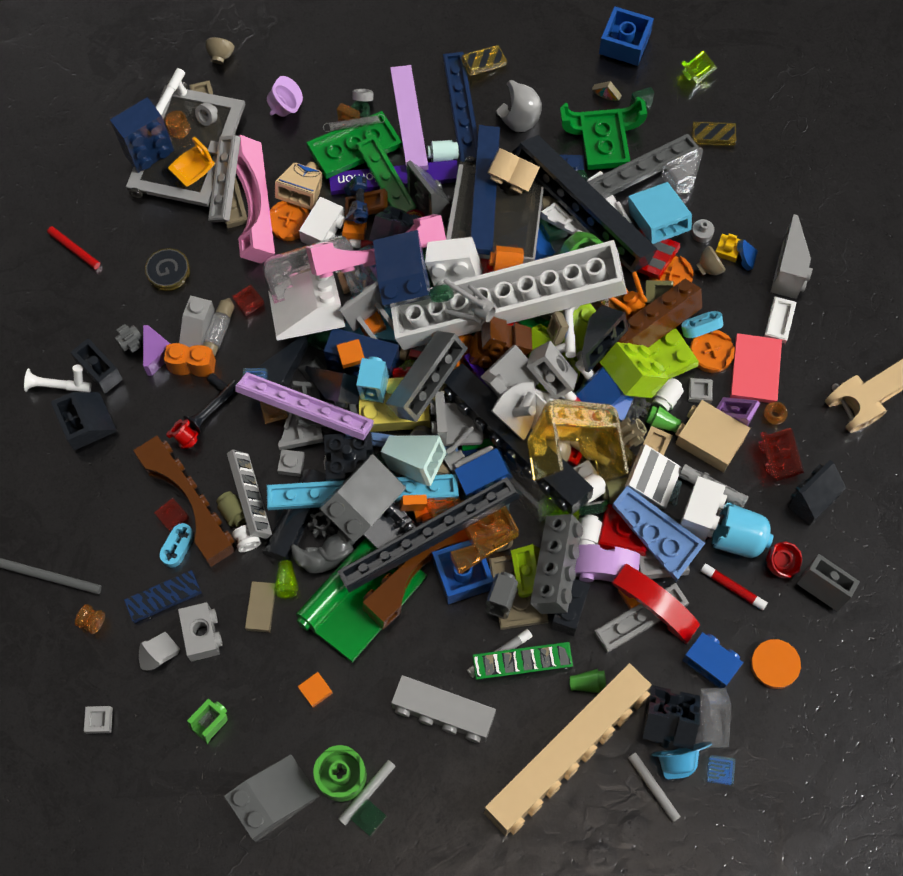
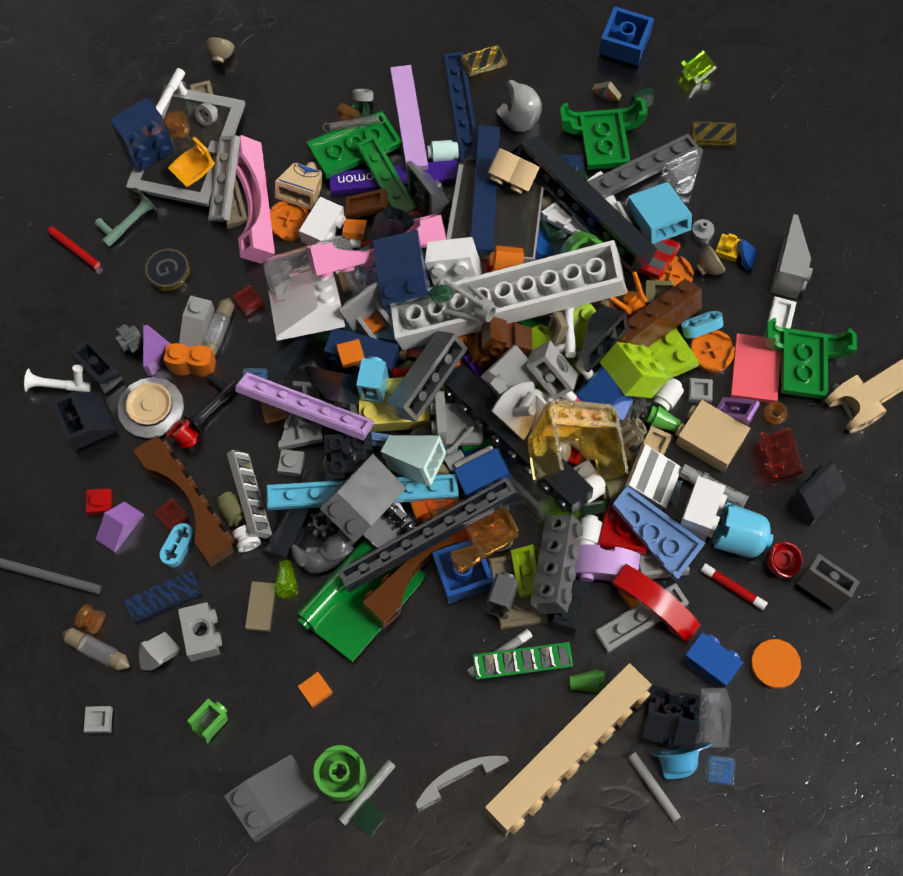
(95, 649): none -> piece
(98, 501): none -> red plate
(113, 234): none -> sand green piece
(117, 525): none -> medium lavender slope
(150, 407): none -> piece
(284, 97): lavender piece -> none
(358, 211): dark blue piece -> none
(413, 502): orange tile -> none
(443, 708): light grey brick -> none
(488, 764): none -> light grey slope
(806, 357): none -> green piece

